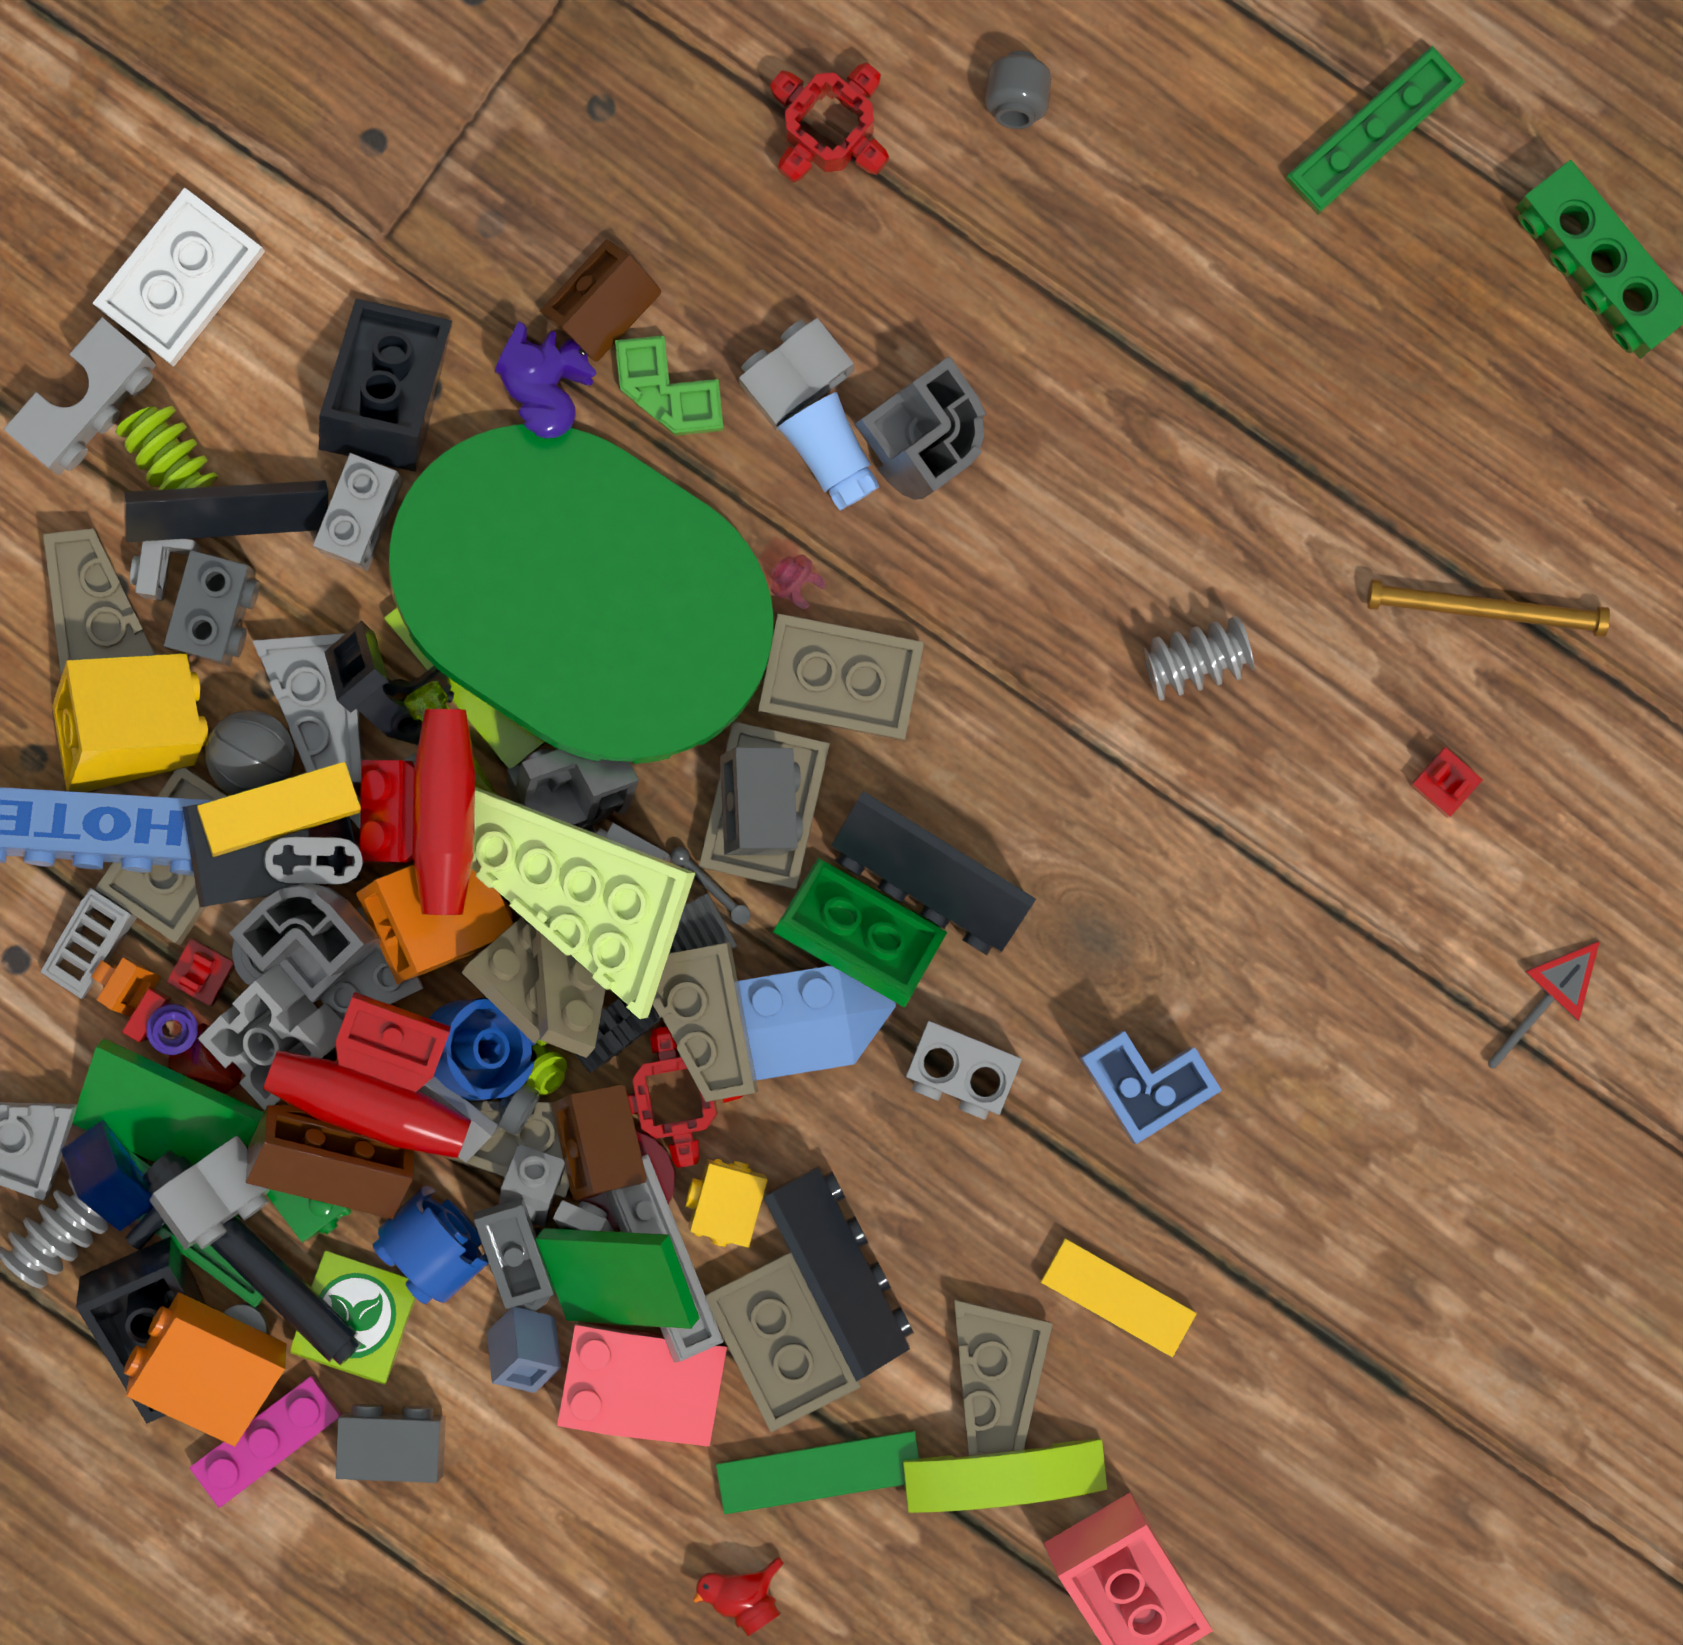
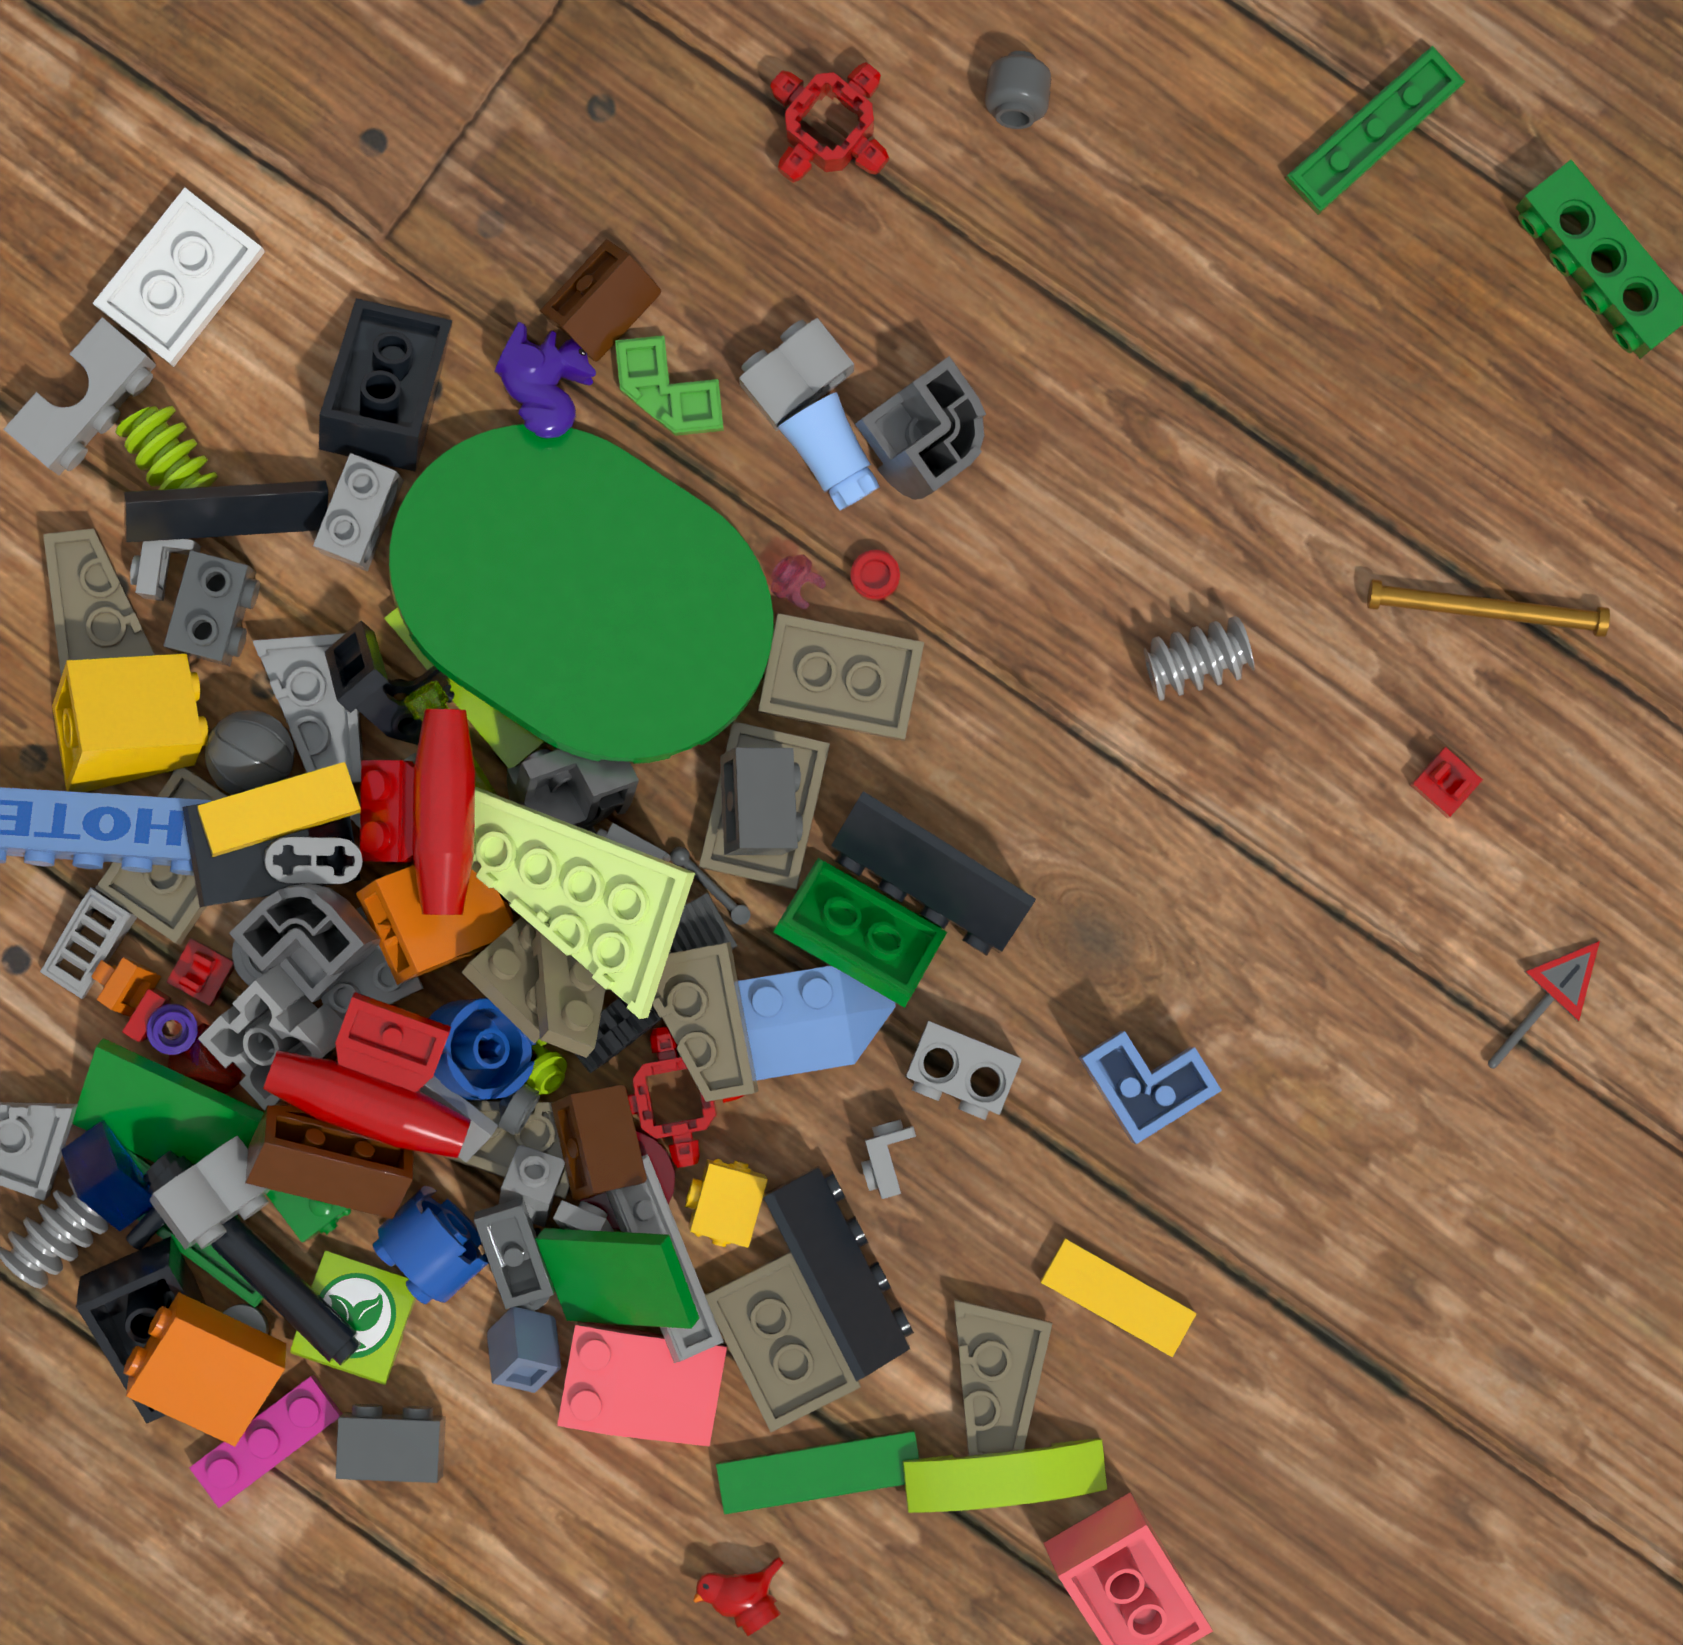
(875, 575): none -> red tile
(879, 1169): none -> light grey bracket

